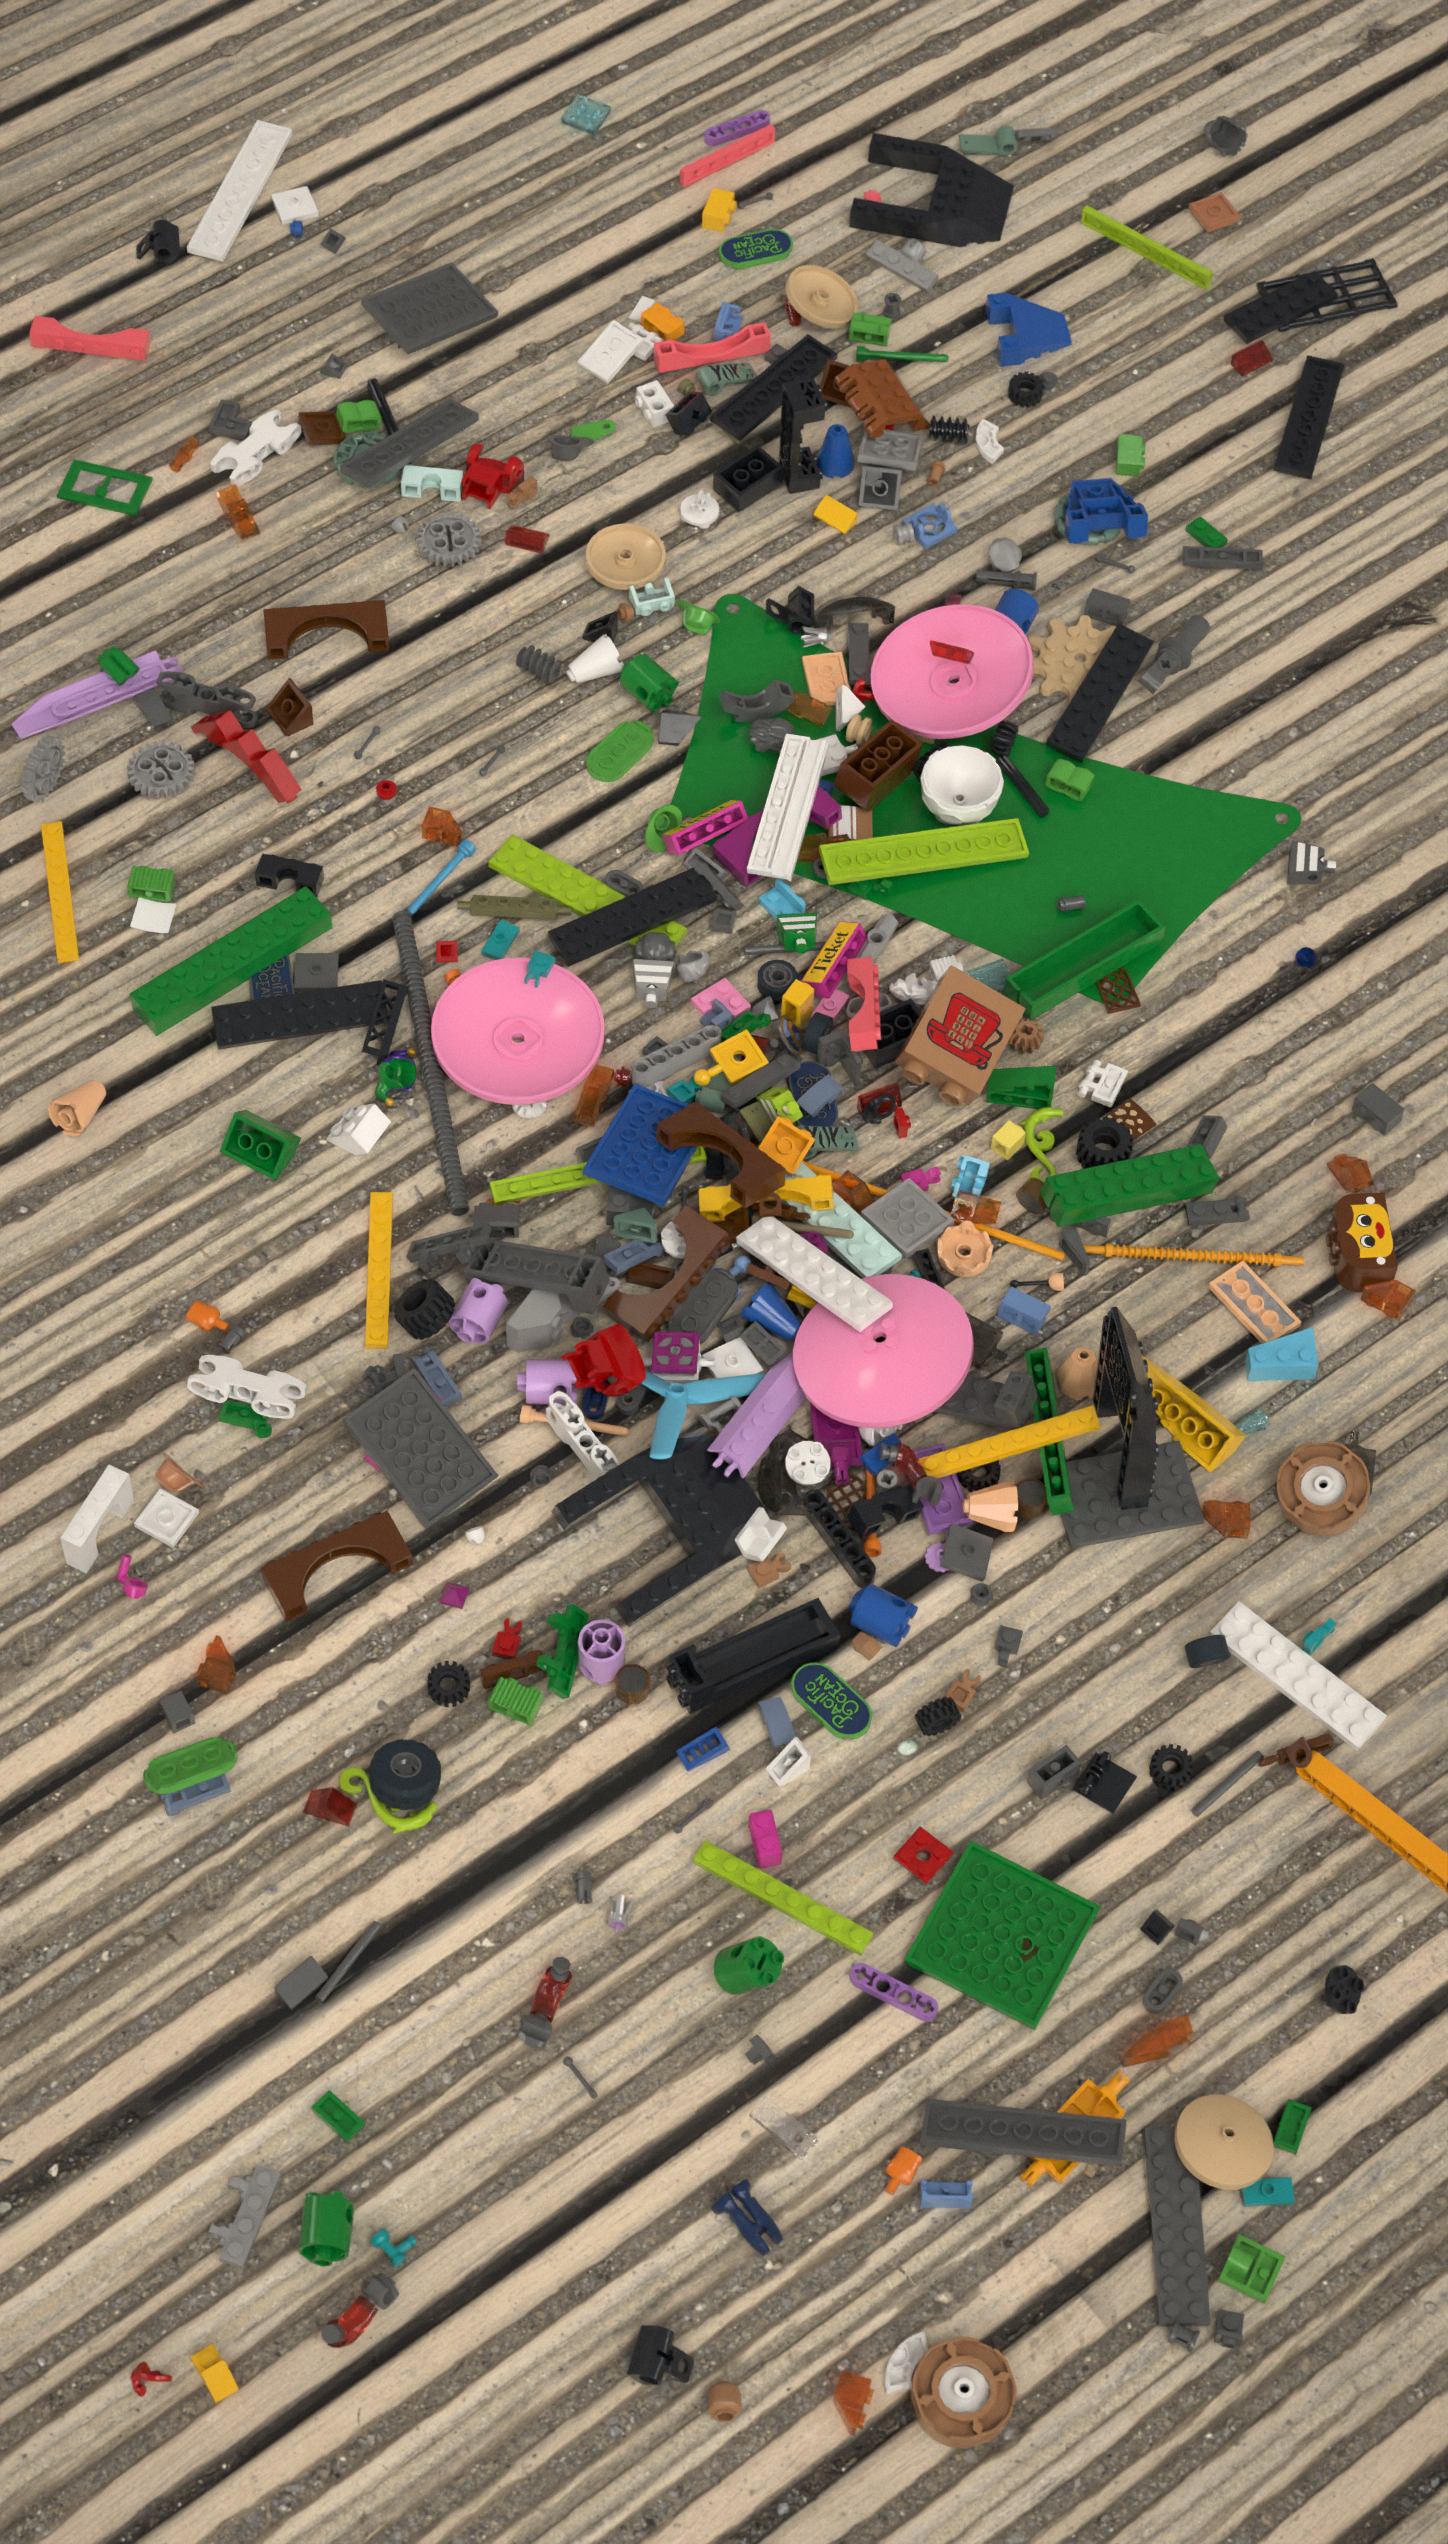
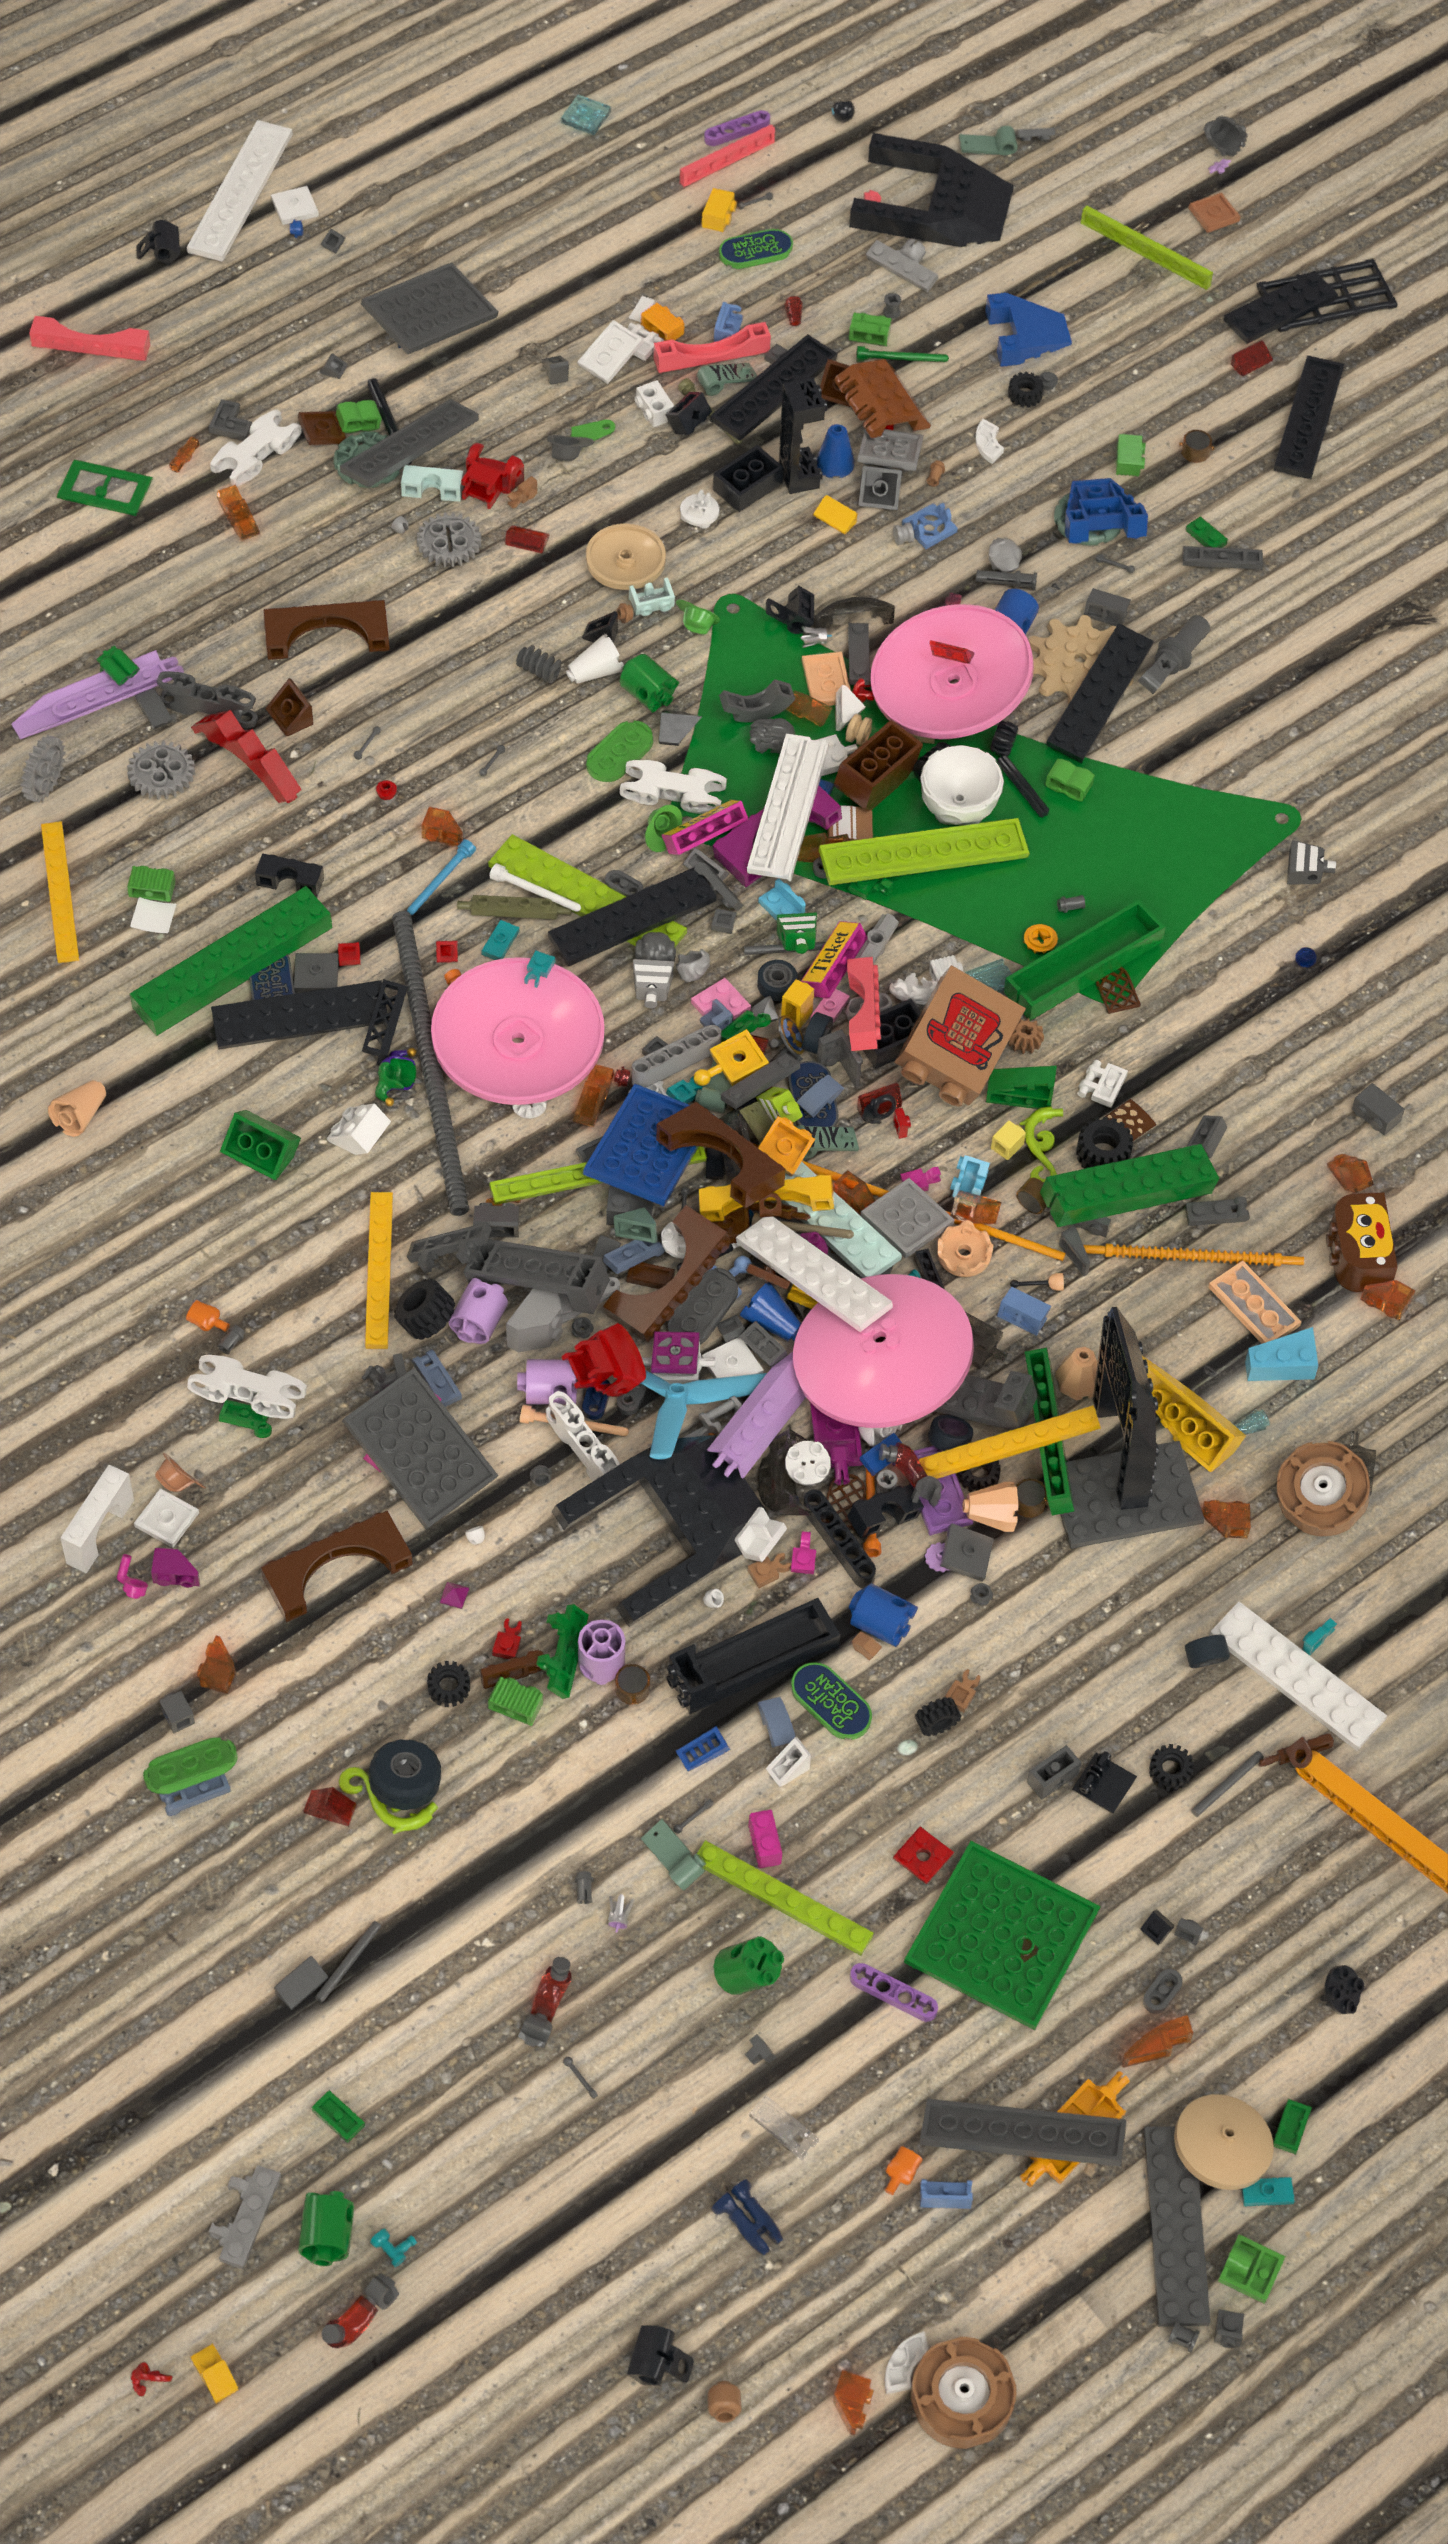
(173, 1568): none -> magenta slope
(349, 954): none -> red plate
(499, 873): none -> white piece
(557, 369): none -> dark grey slope
(658, 783): none -> white piece
(674, 1855): none -> sand green door
(713, 1595): none -> white hinge
(804, 1558): none -> dark pink plate
(821, 296): tan dish -> none
(843, 111): none -> black piece
(949, 1432): none -> black wheel
(950, 429): black piece -> none
(1007, 1642): dark grey plate -> none
(1046, 933): none -> light orange gear
(1196, 446): none -> piece
(1219, 166): none -> lavender plant

